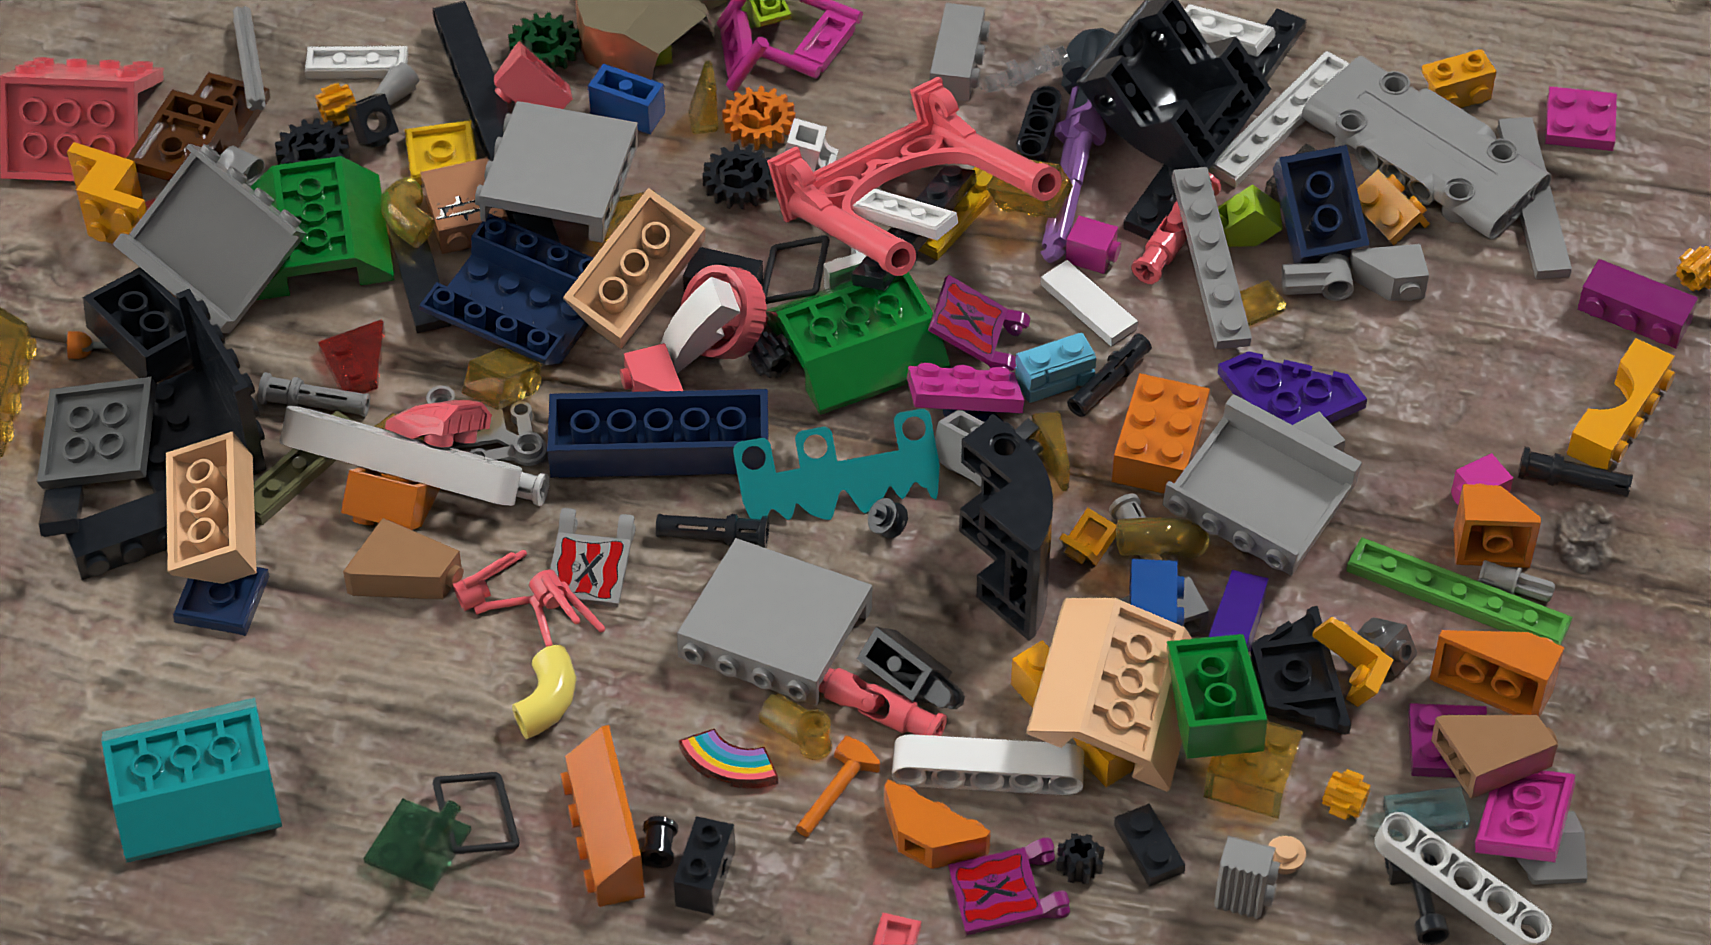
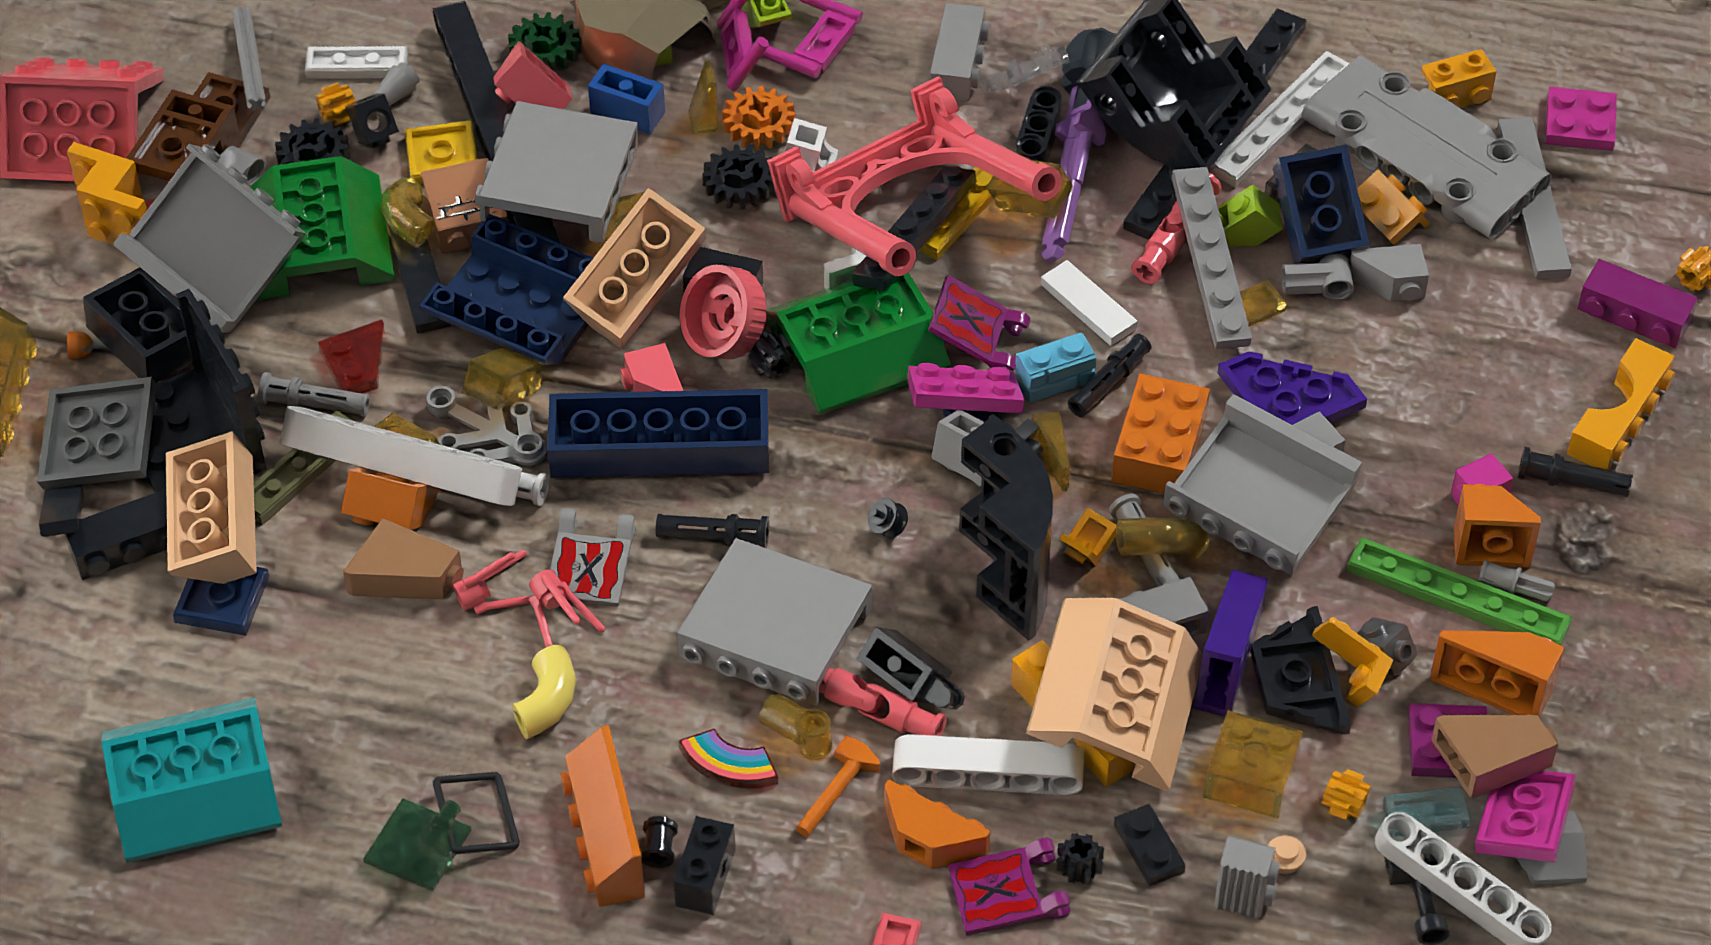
(442, 422): coral slope -> none
(700, 322): white slope -> none
(819, 272): black piece -> none
(822, 479): teal piece -> none
(905, 214): white tile -> none
(1092, 244): dark pink brick -> none
(1156, 588): blue brick -> none
(1216, 696): green slope -> none
(1220, 26): white tile -> none

